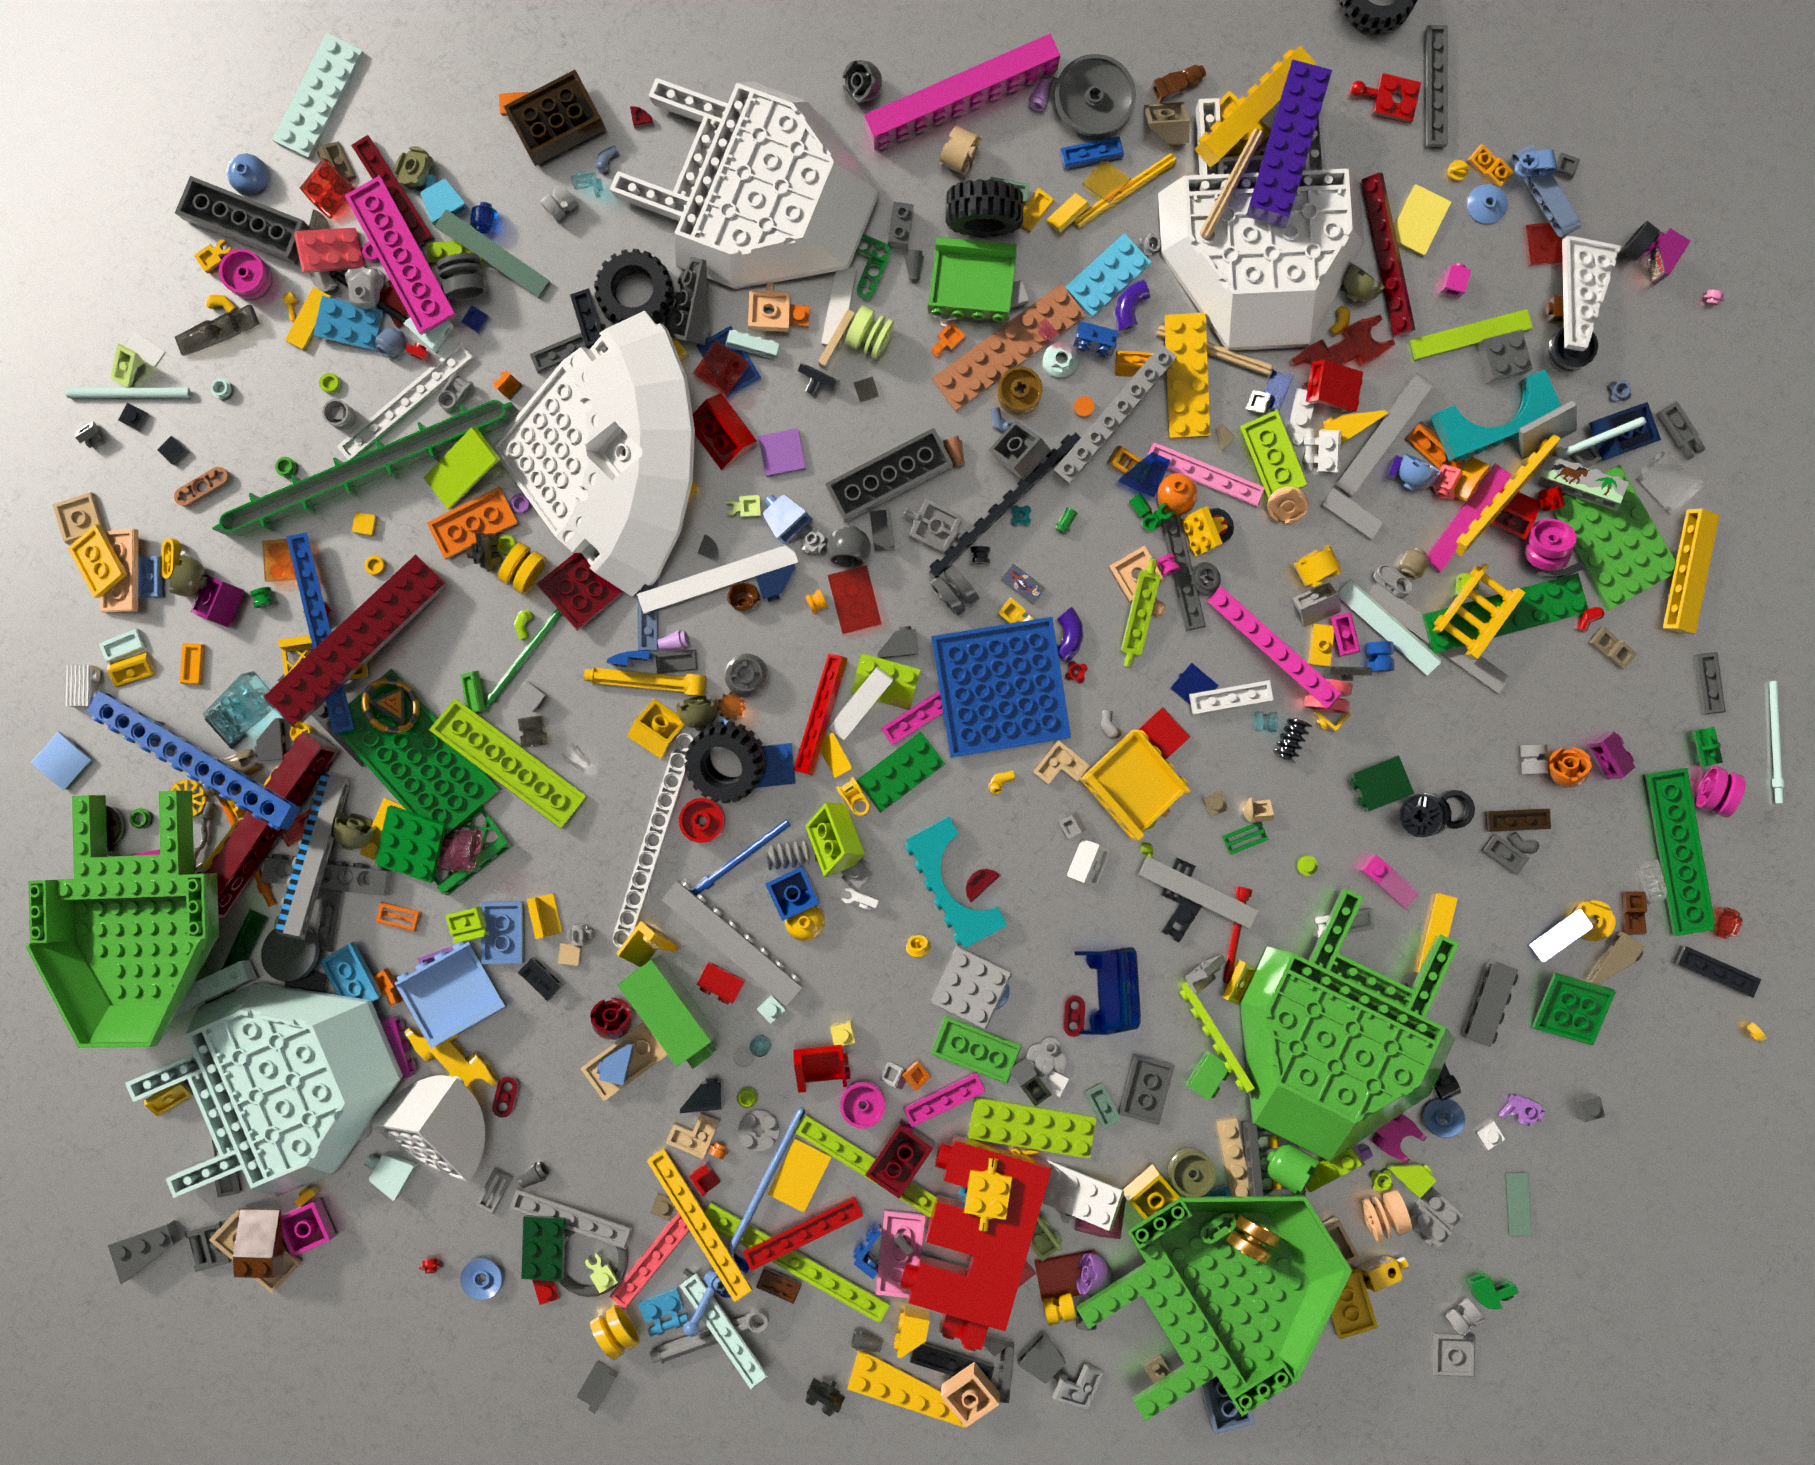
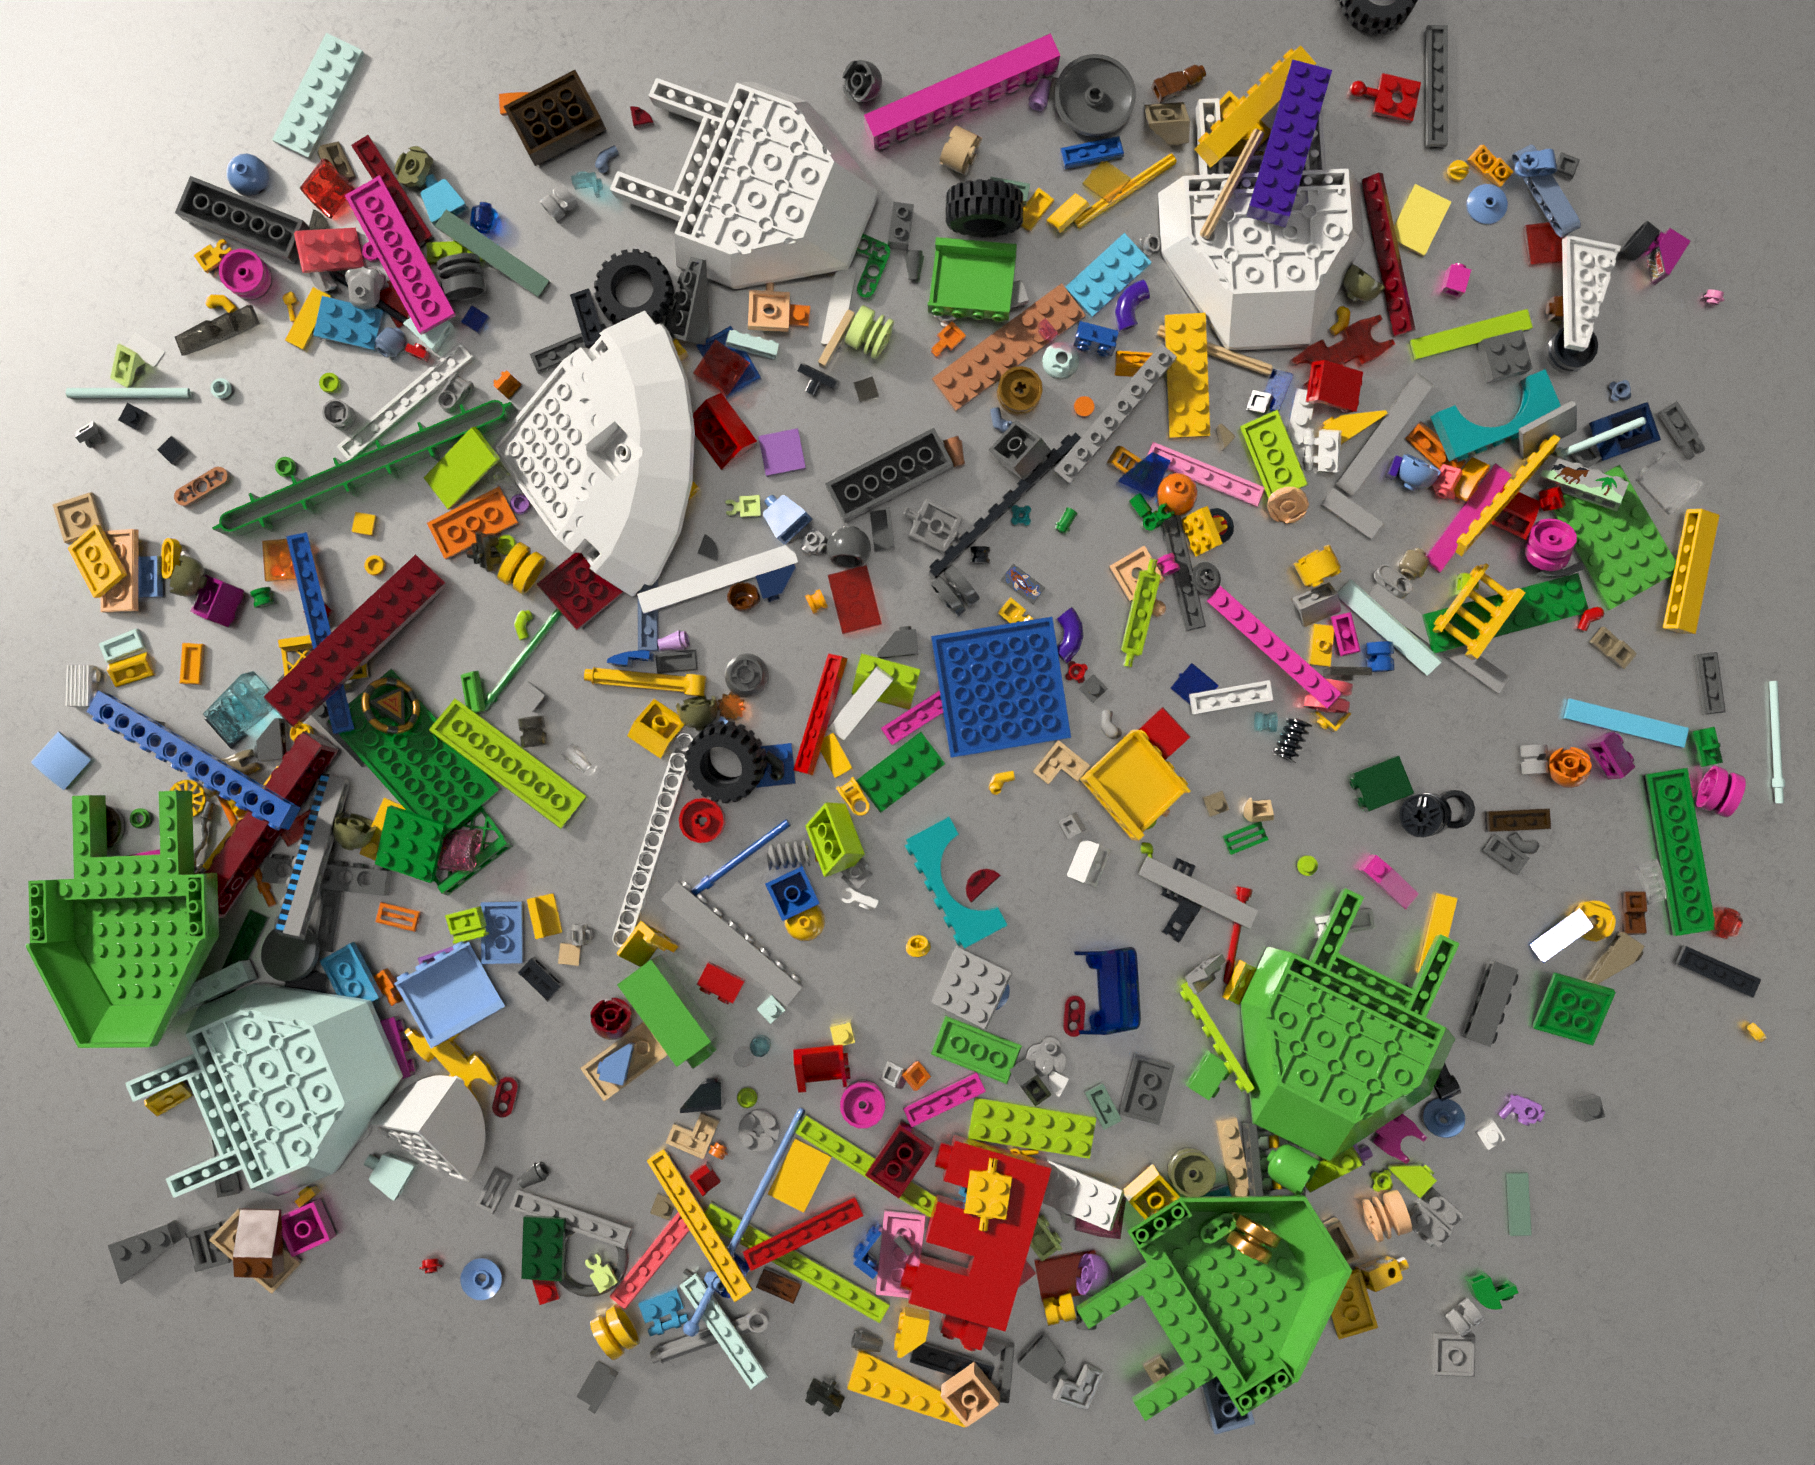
(777, 766): none -> pearl dark grey arm
(1093, 688): none -> dark grey plate
(1626, 723): none -> medium azure tile

